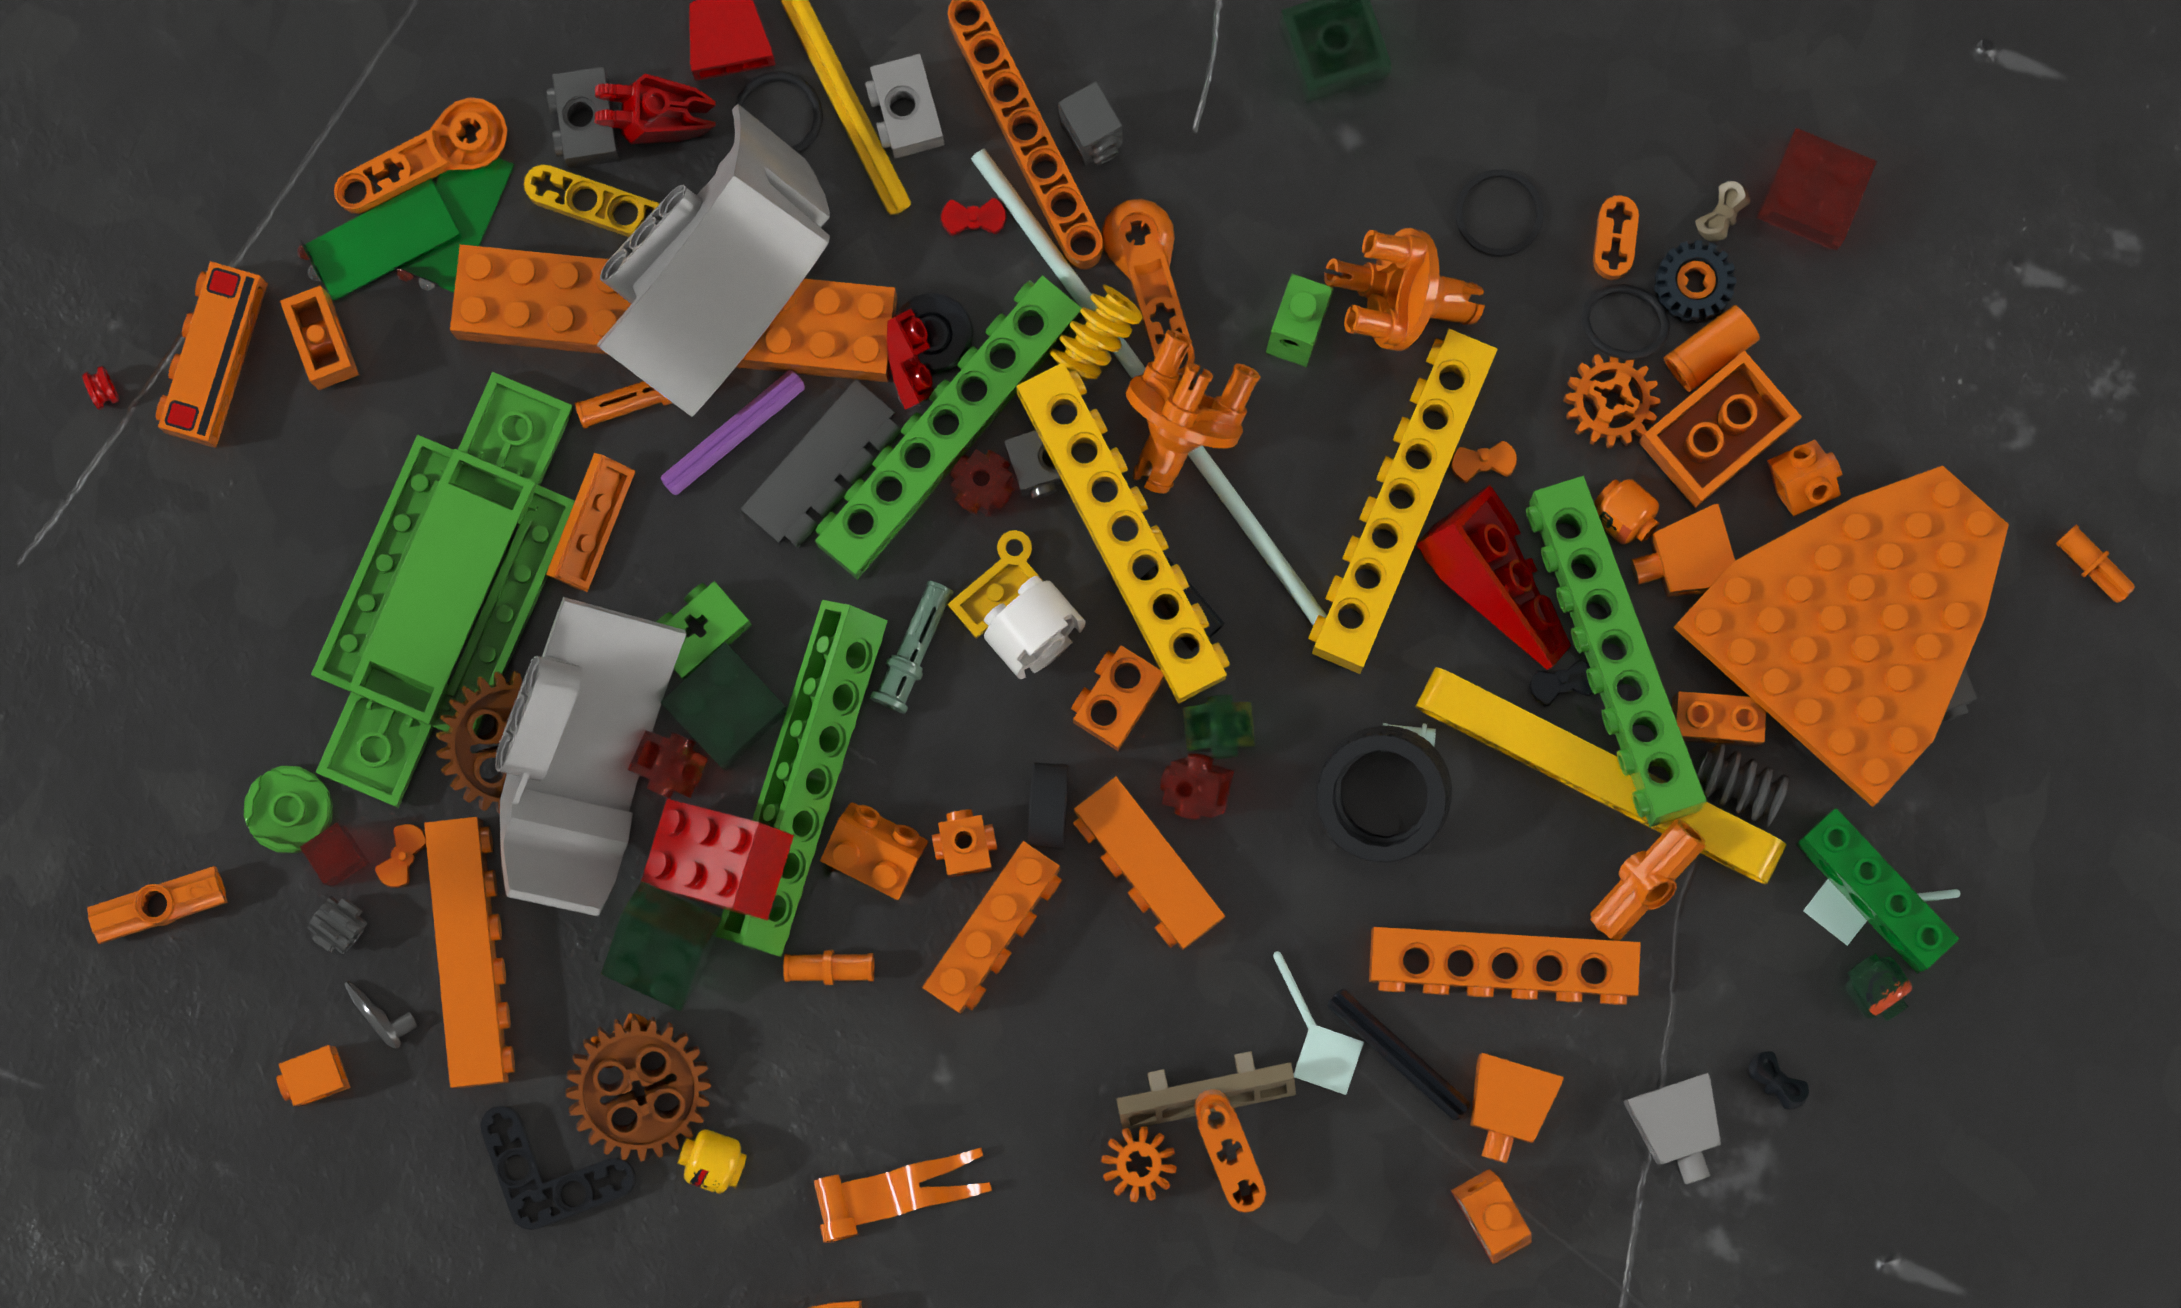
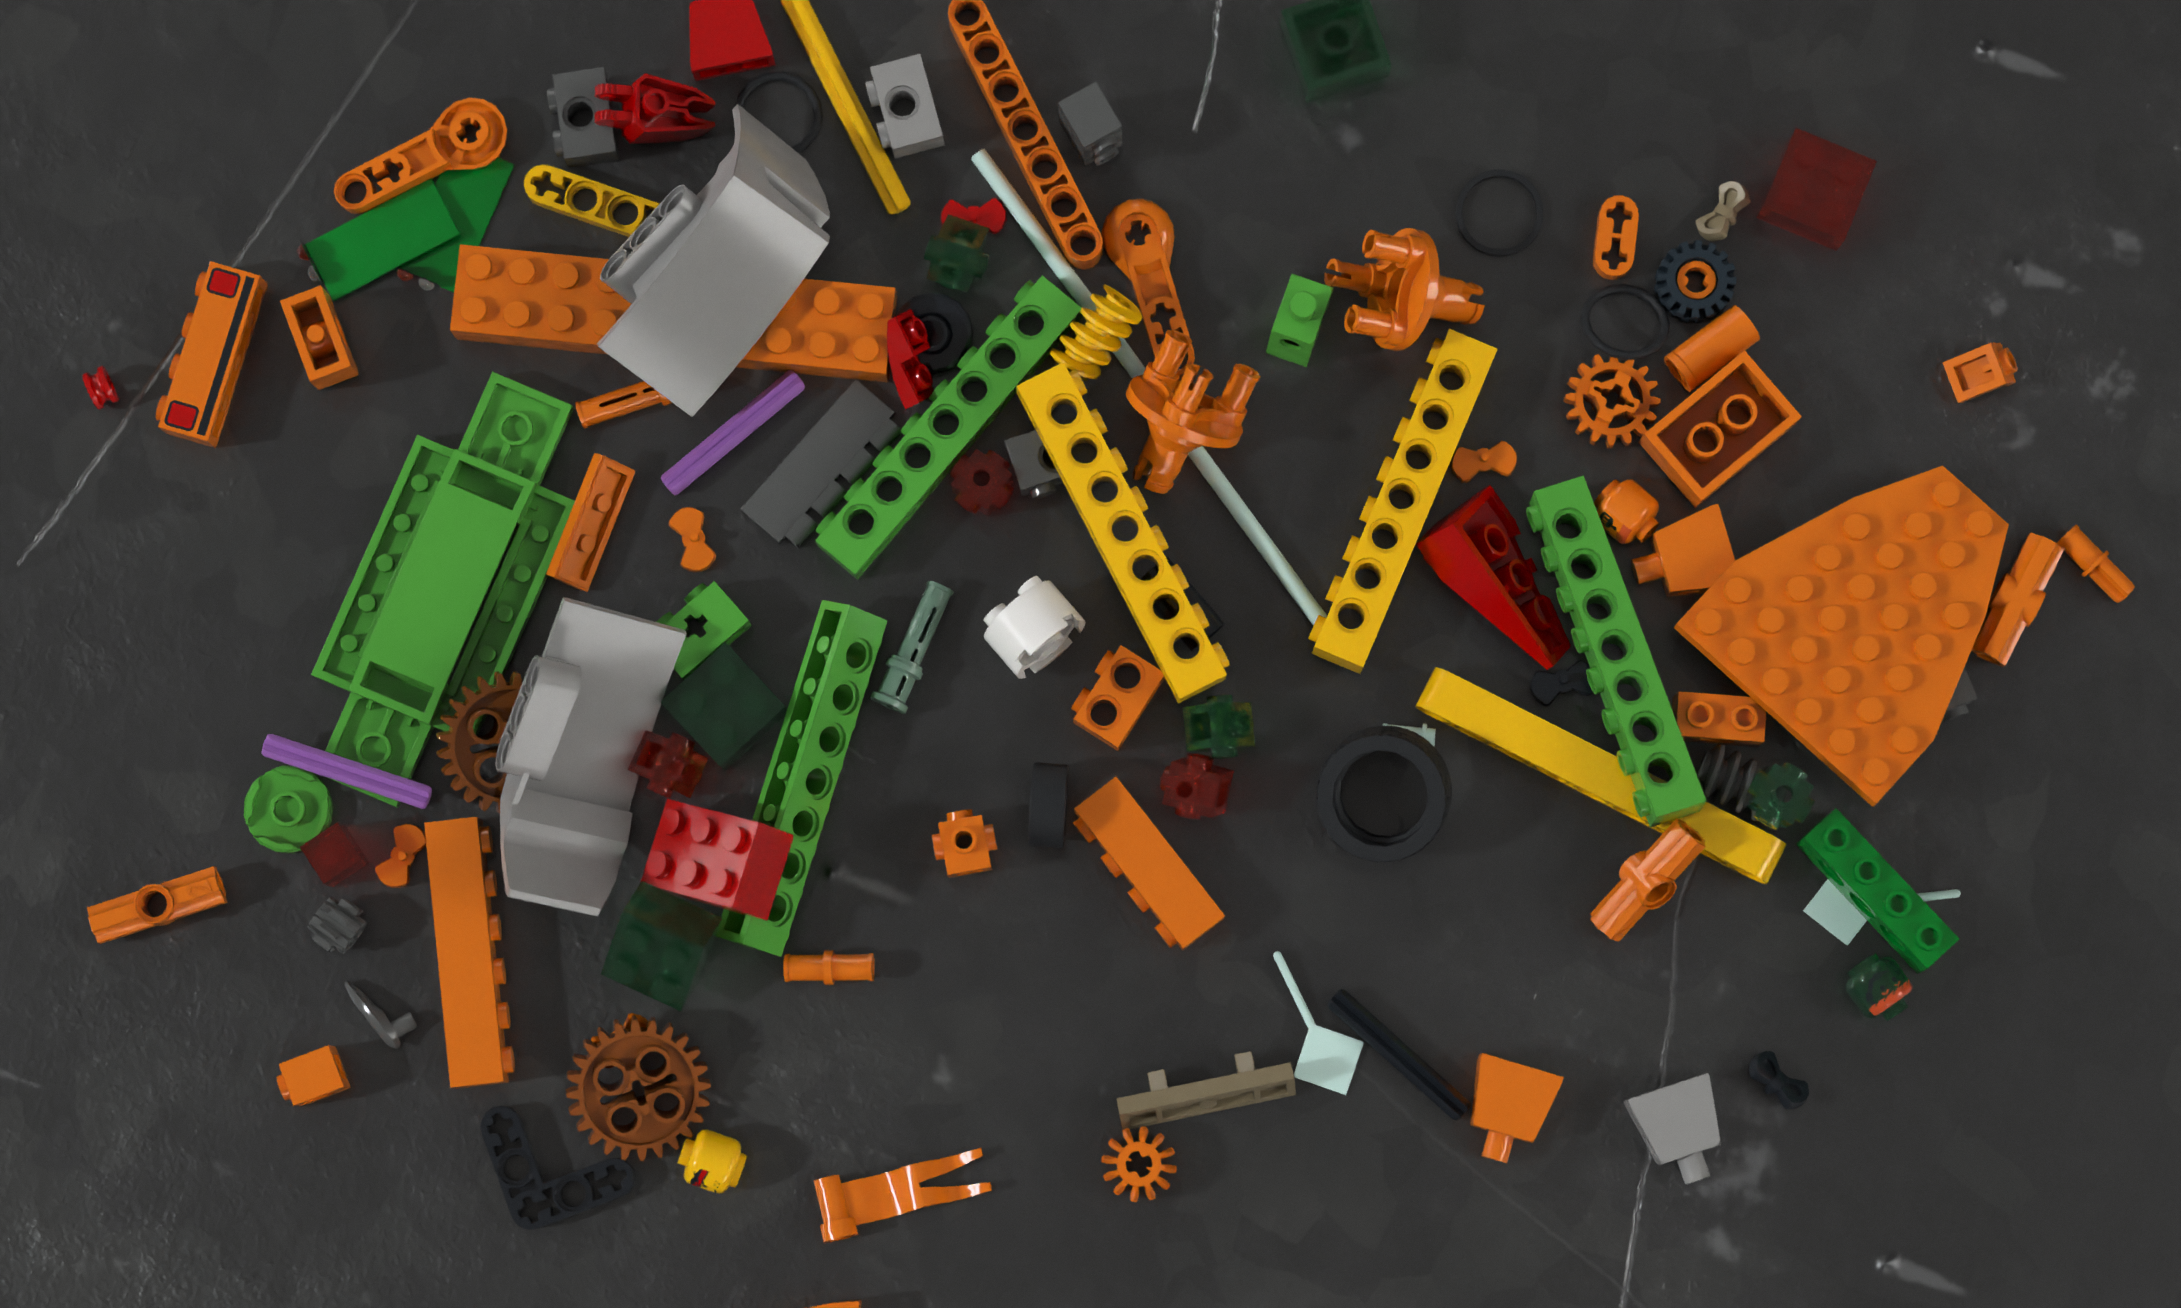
(346, 771): none -> medium lavender axle
(697, 553): none -> orange piece
(874, 850): orange bracket -> none
(957, 253): none -> clear green brick
(995, 586): yellow hinge -> none
(995, 922): orange brick -> none
(1235, 1170): orange beam -> none
(1492, 1215): orange torso -> none
(1618, 960): orange brick -> none
(1765, 802): none -> clear green brick
(1805, 477): orange brick -> none
(1980, 371): none -> orange bracket
(2017, 599): none -> orange piece

